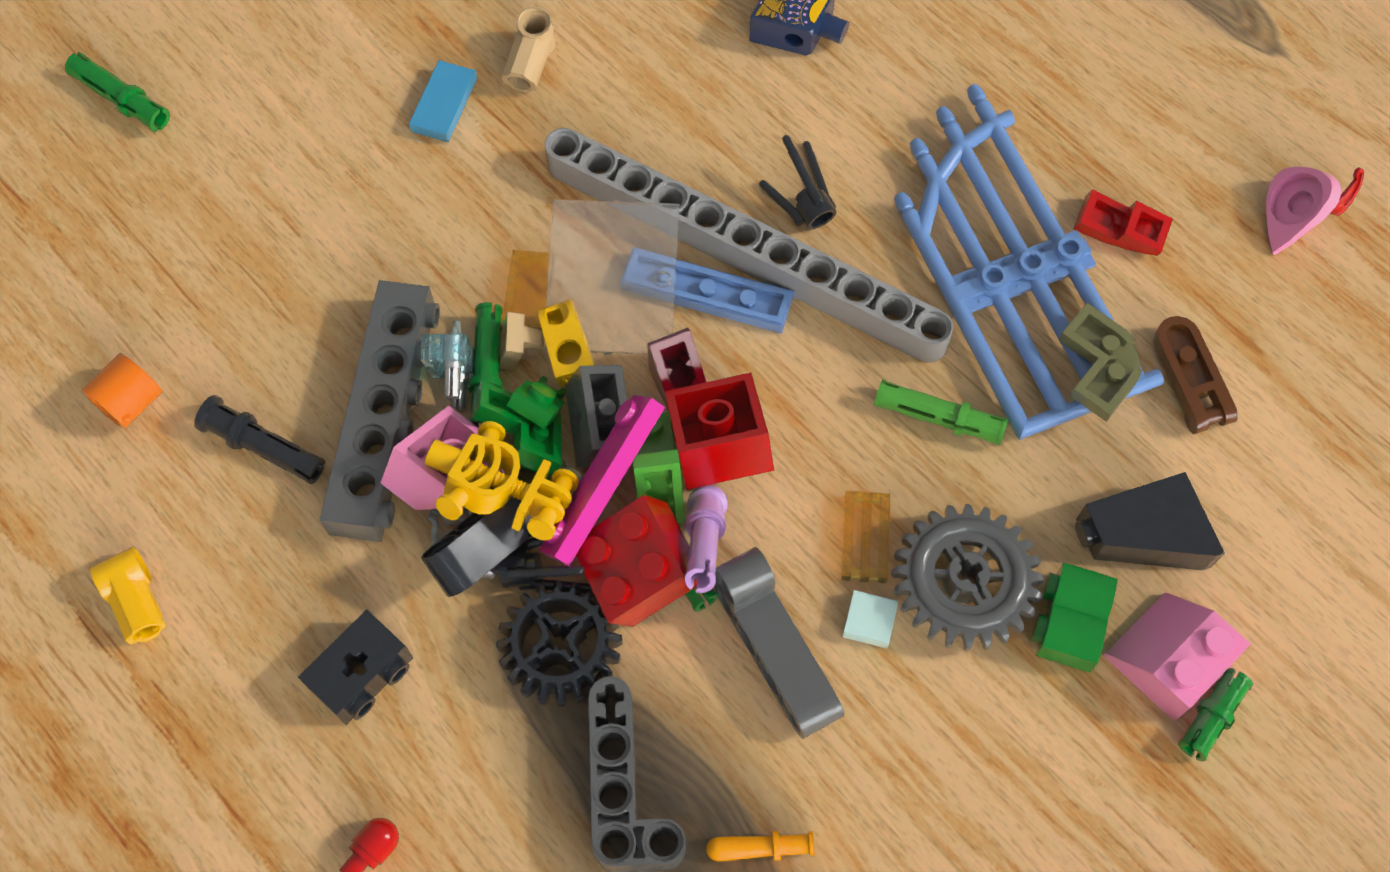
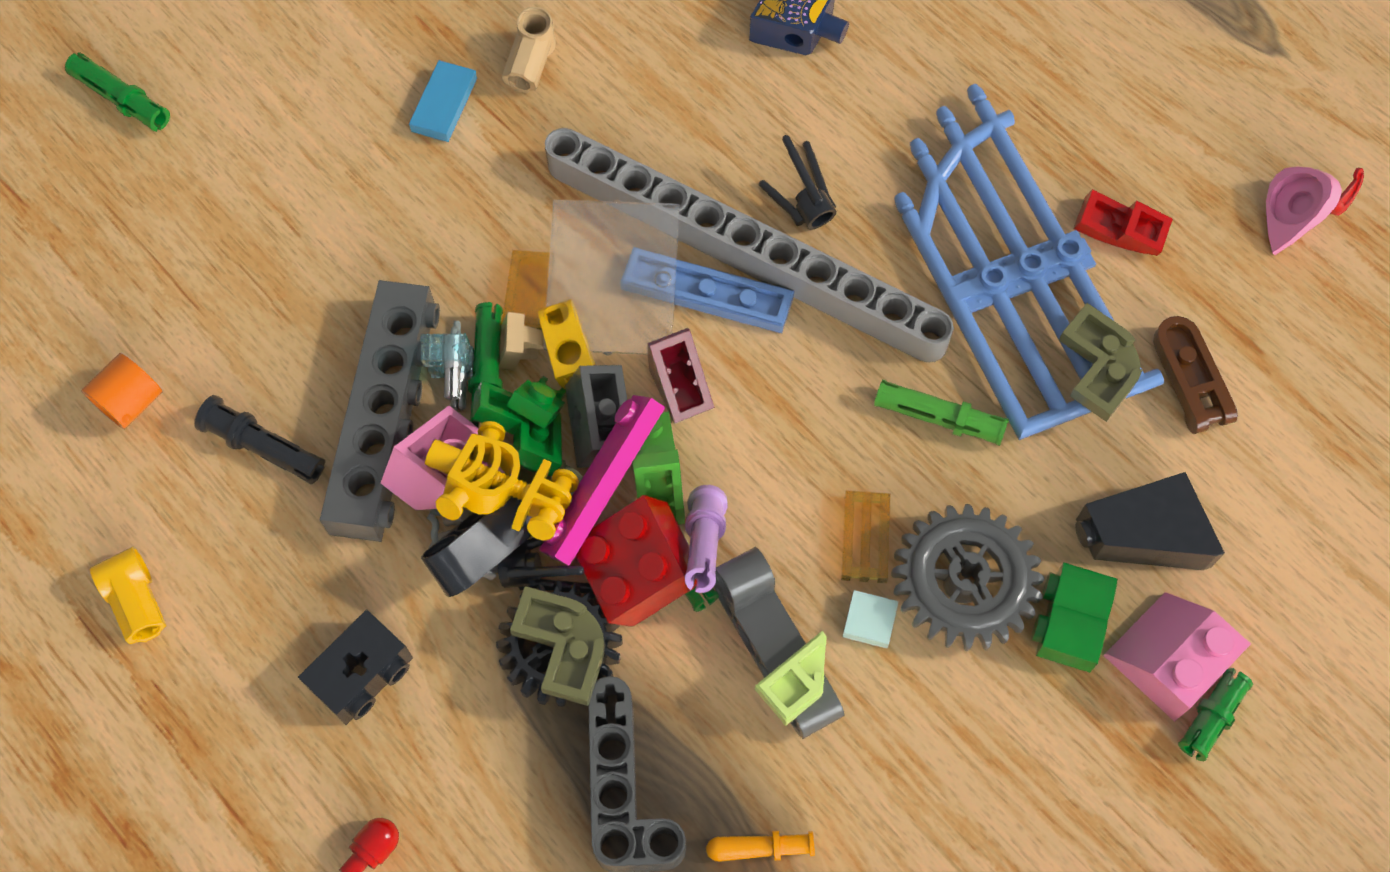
(575, 640): none -> olive plate
(720, 431): red brick -> none
(796, 681): none -> yellowish green tile

